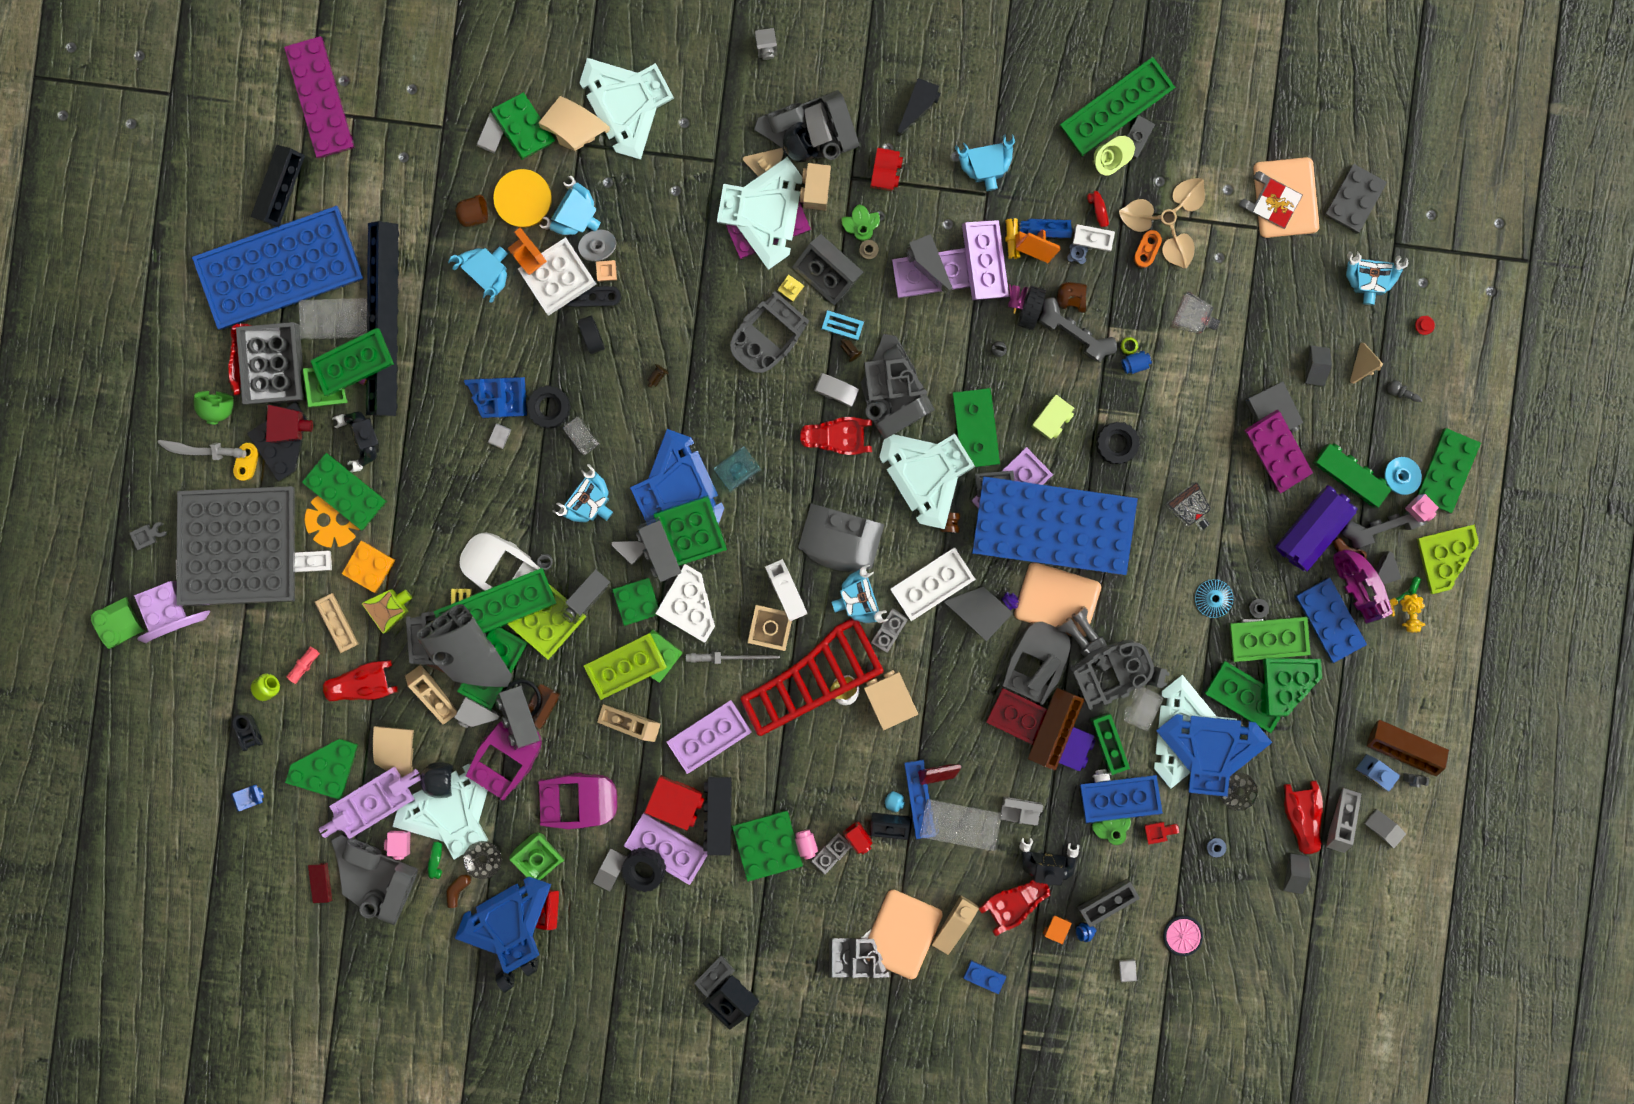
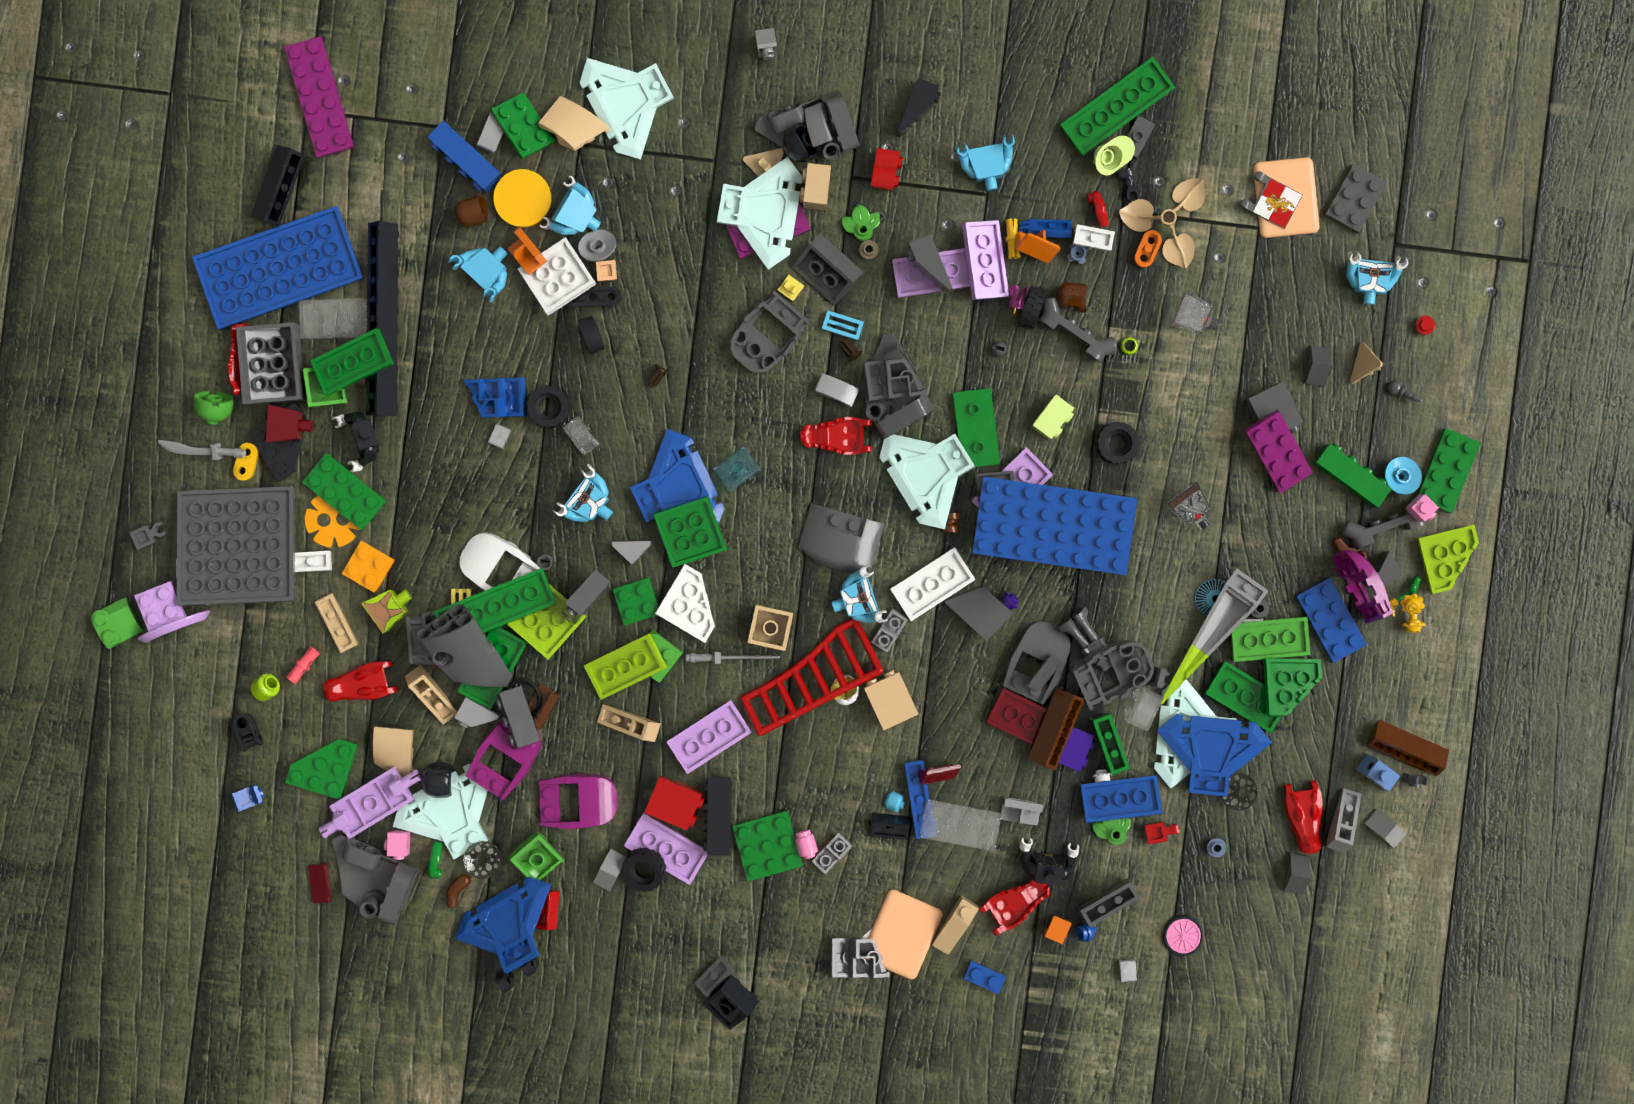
(464, 156): none -> blue brick
(658, 549): dark grey brick -> none
(786, 590): white slope -> none
(858, 838): red brick -> none
(1055, 595): light nougat piece -> none
(1127, 175): none -> black piece
(1136, 362): blue brick -> none
(1233, 605): none -> light grey plate
(1316, 528): dark purple brick -> none

